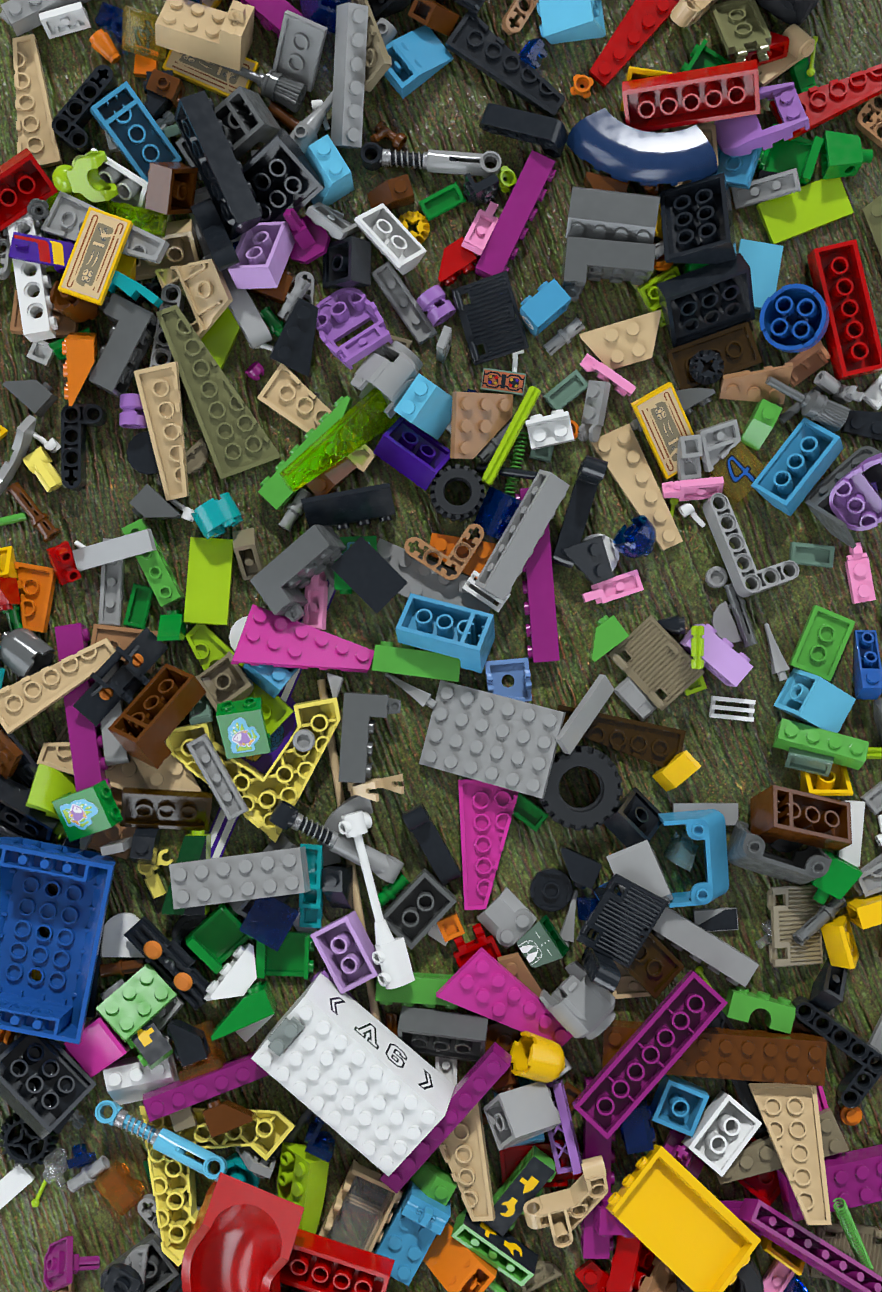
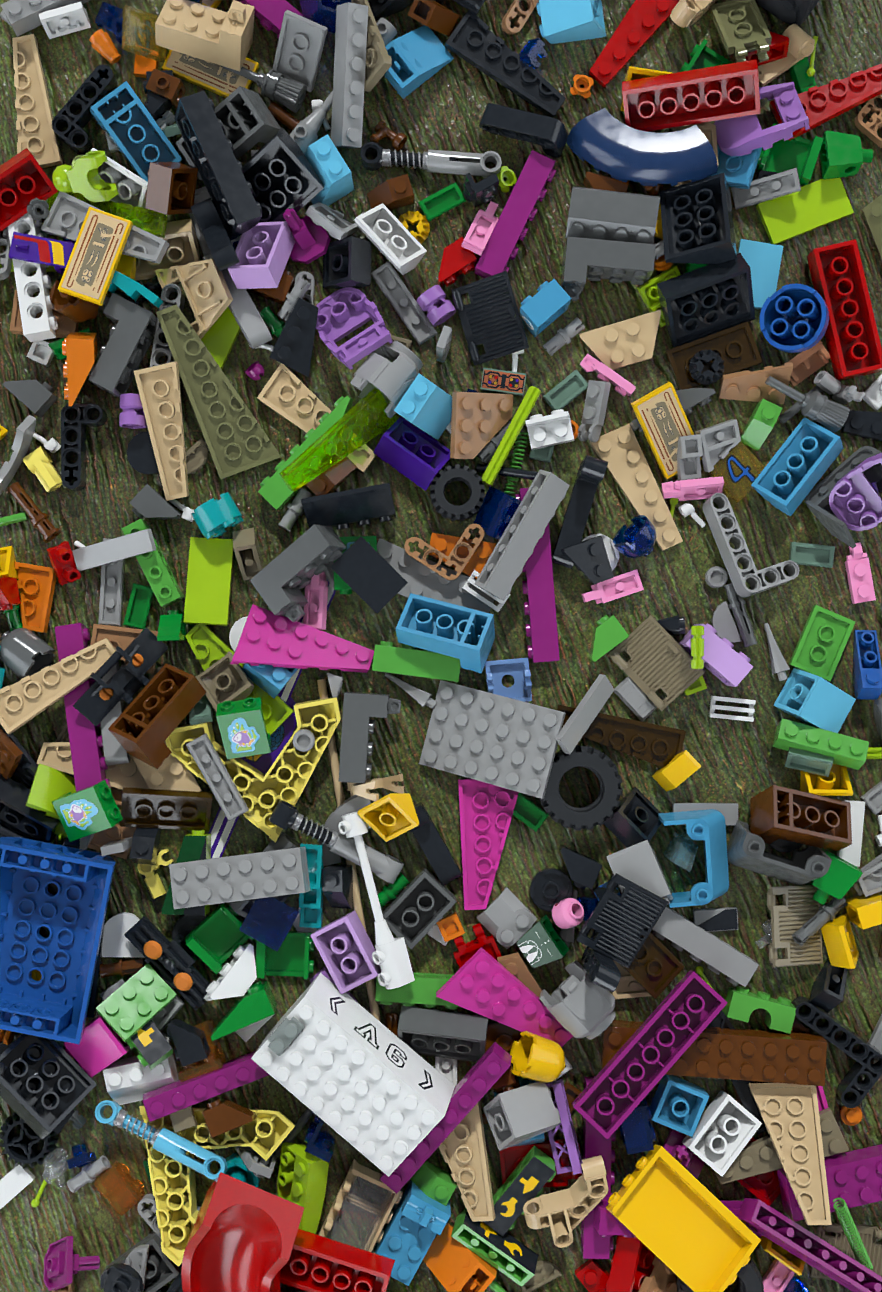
(390, 815): none -> yellow slope
(567, 913): none -> bright pink head

